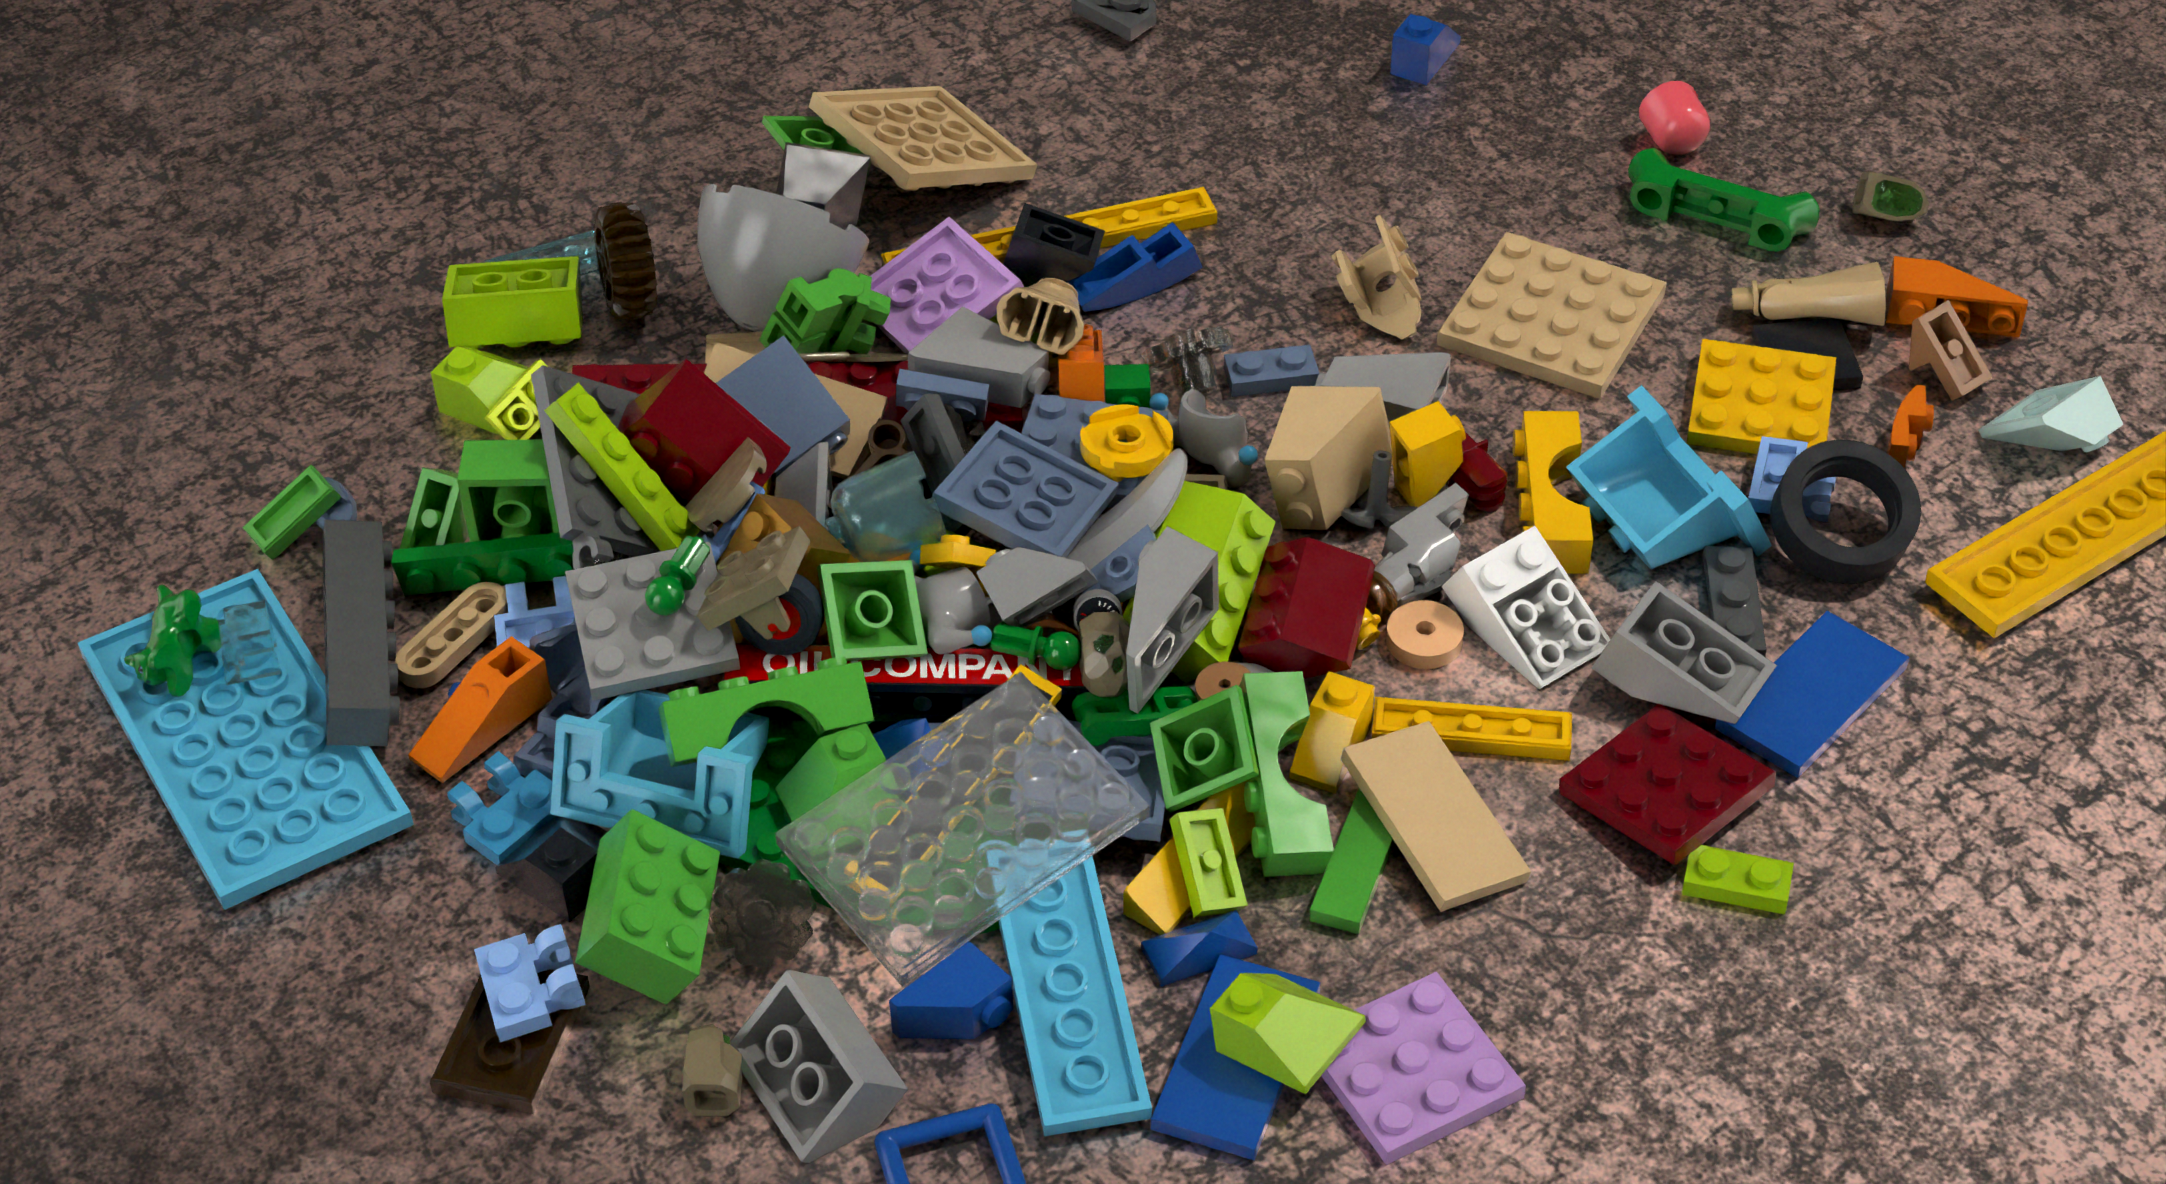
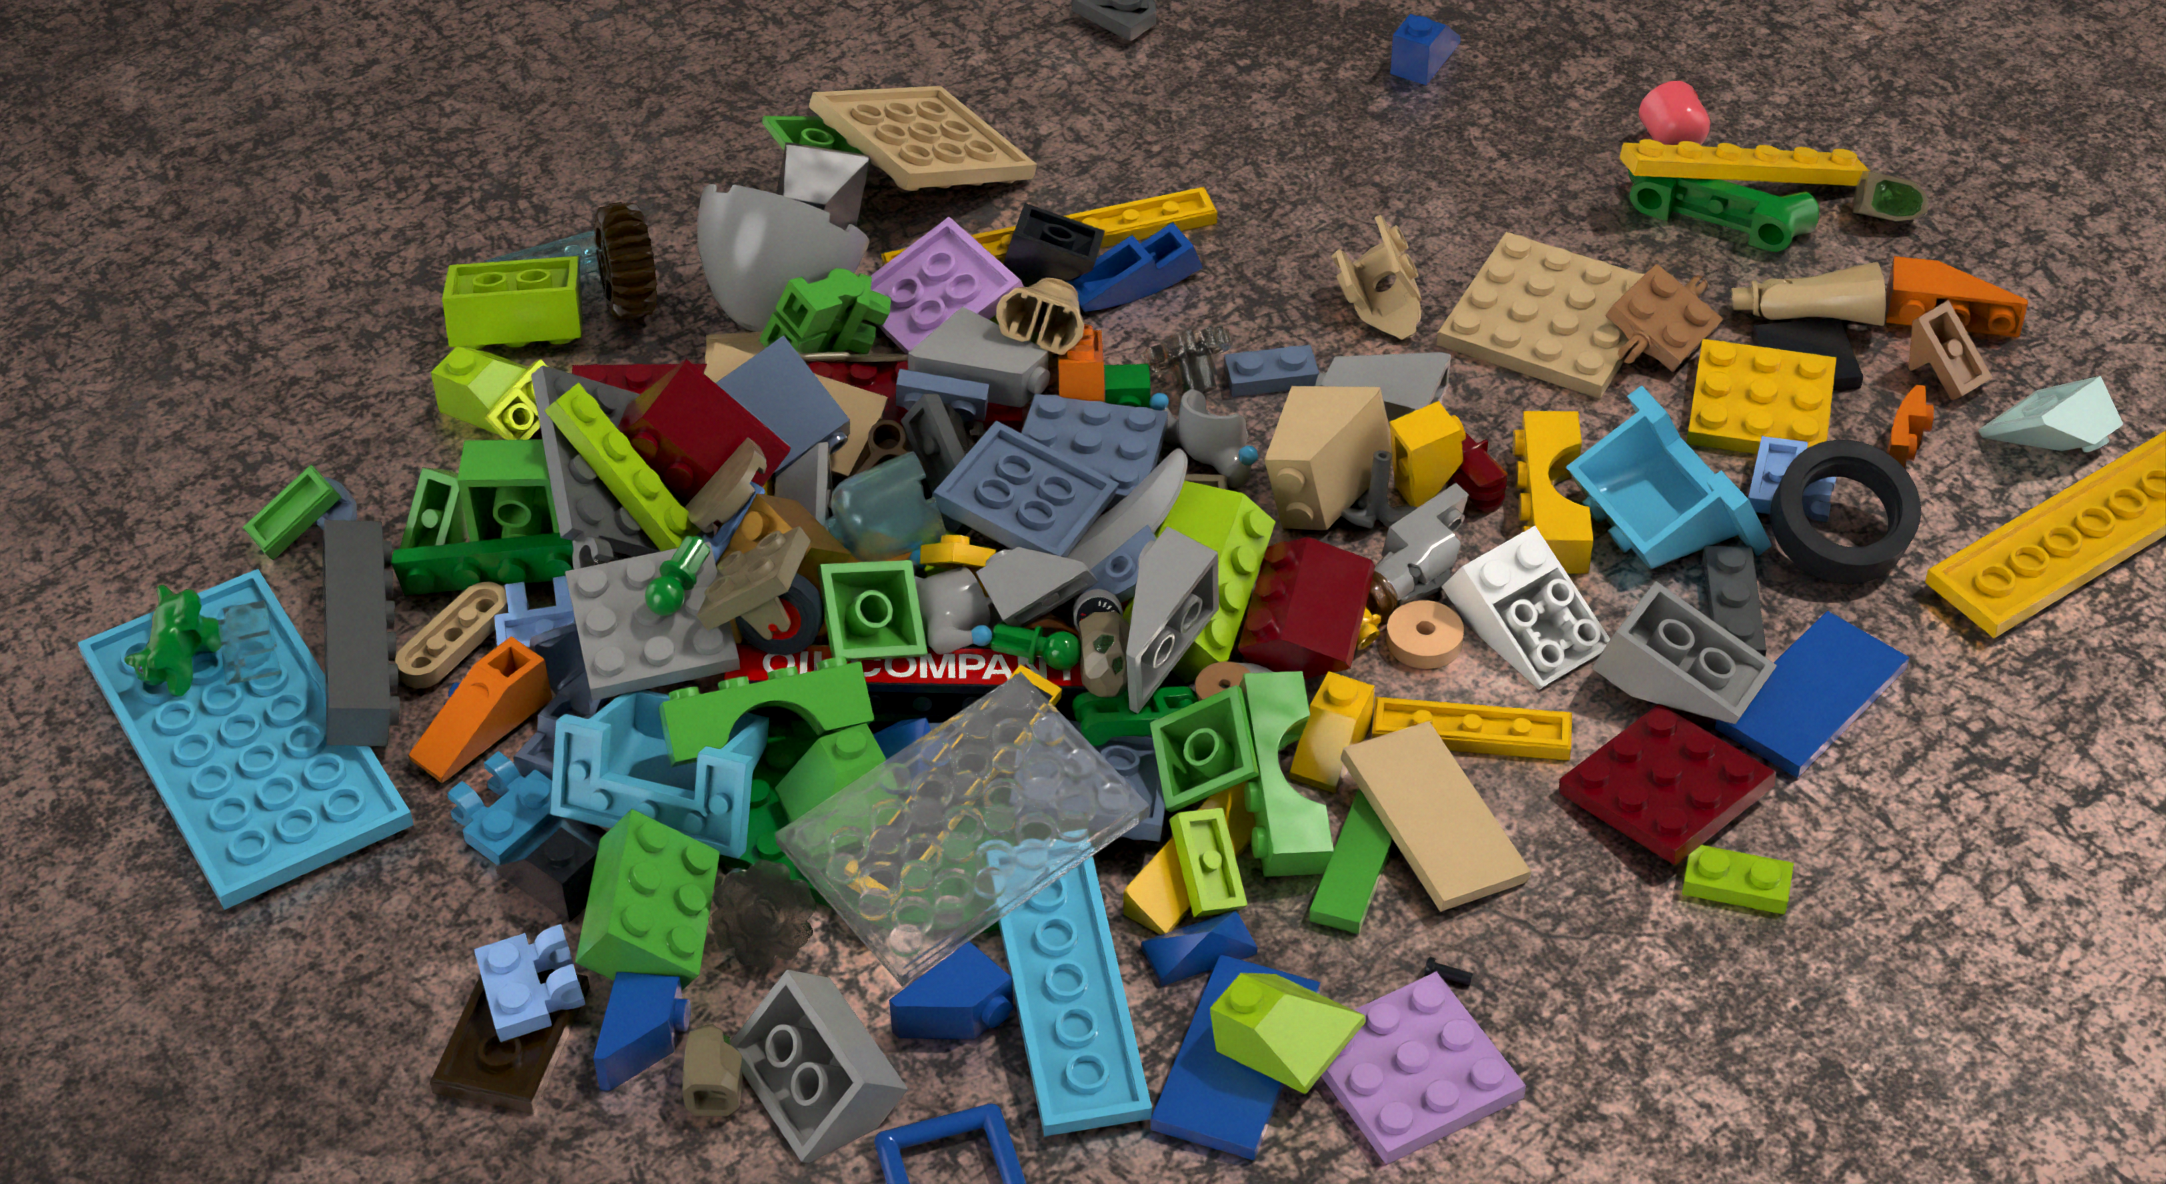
(639, 1026): none -> blue slope
(1146, 446): yellow plate -> none
(1447, 972): none -> black piece
(1663, 318): none -> medium nougat plate
(1742, 164): none -> yellow plate

